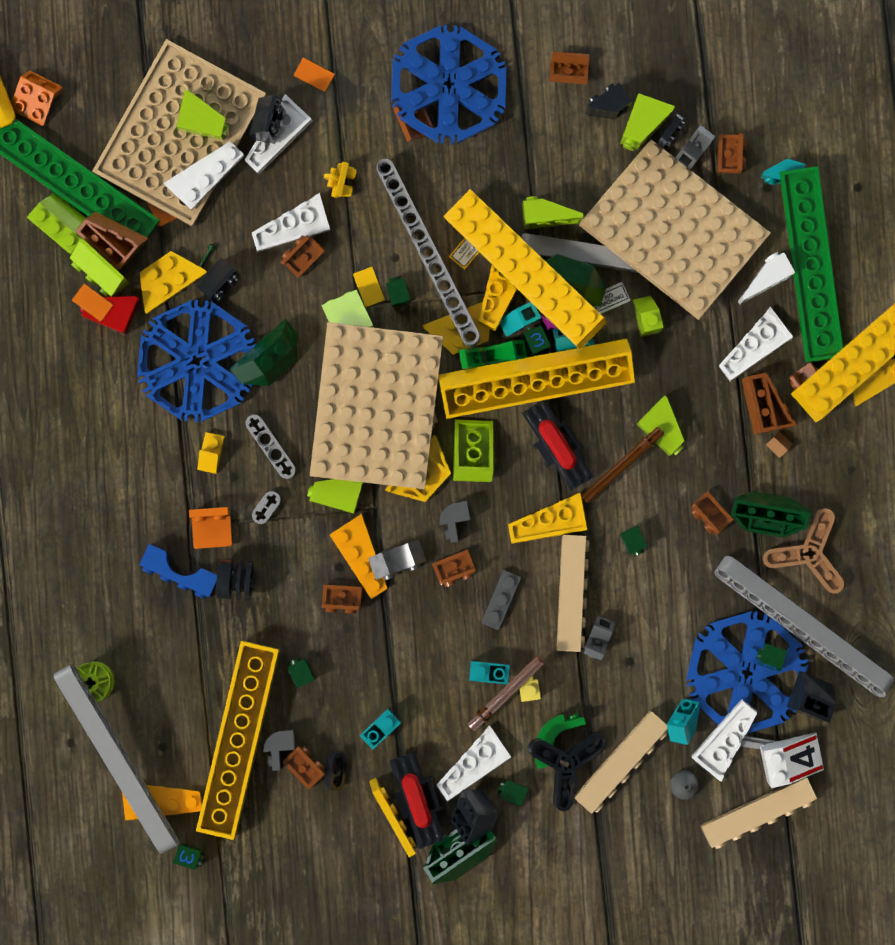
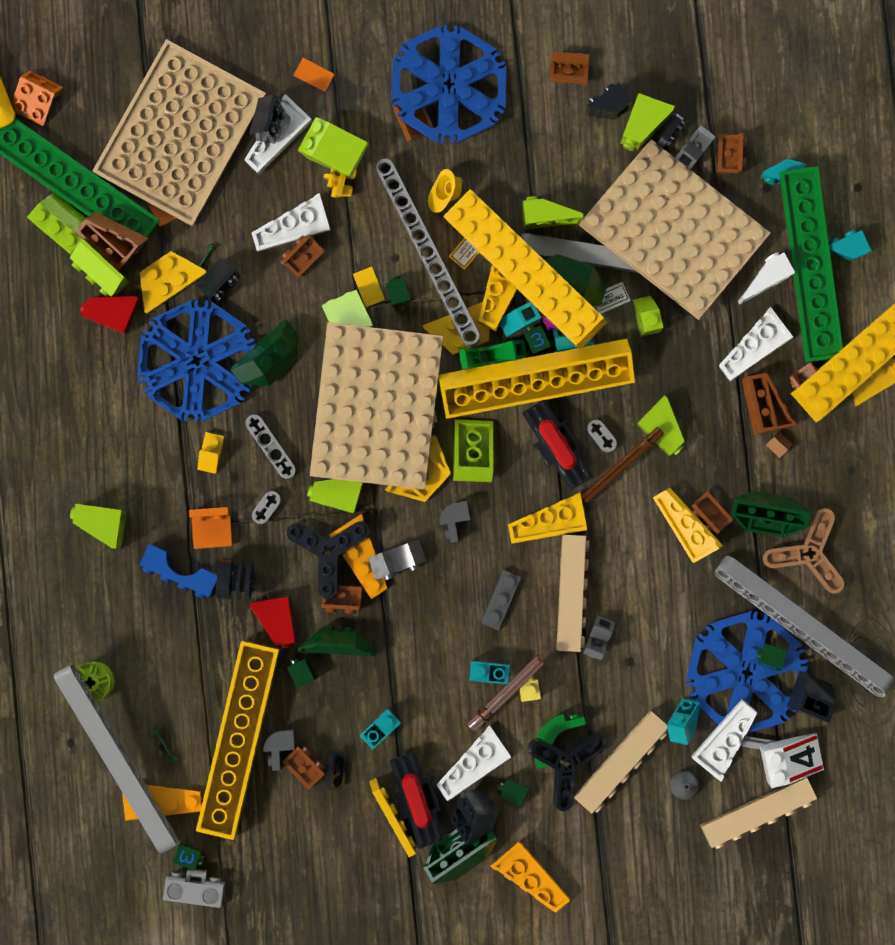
(92, 302): orange sticker -> none
(101, 523): none -> lime slope
(173, 759): none -> dark green hinge
(189, 891): none -> light grey piece
(200, 118): lime slope -> none
(200, 178): white wing -> none
(276, 619): none -> red slope
(329, 565): none -> black piece
(333, 147): none -> lime slope
(337, 642): none -> dark green wedge
(445, 189): none -> yellow piece
(453, 568): dark orange bracket -> none
(524, 870): none -> light orange wing
(598, 439): none -> light grey beam
(633, 541): dark green brick -> none
(687, 527): none -> yellow wing
(850, 247): none -> teal slope

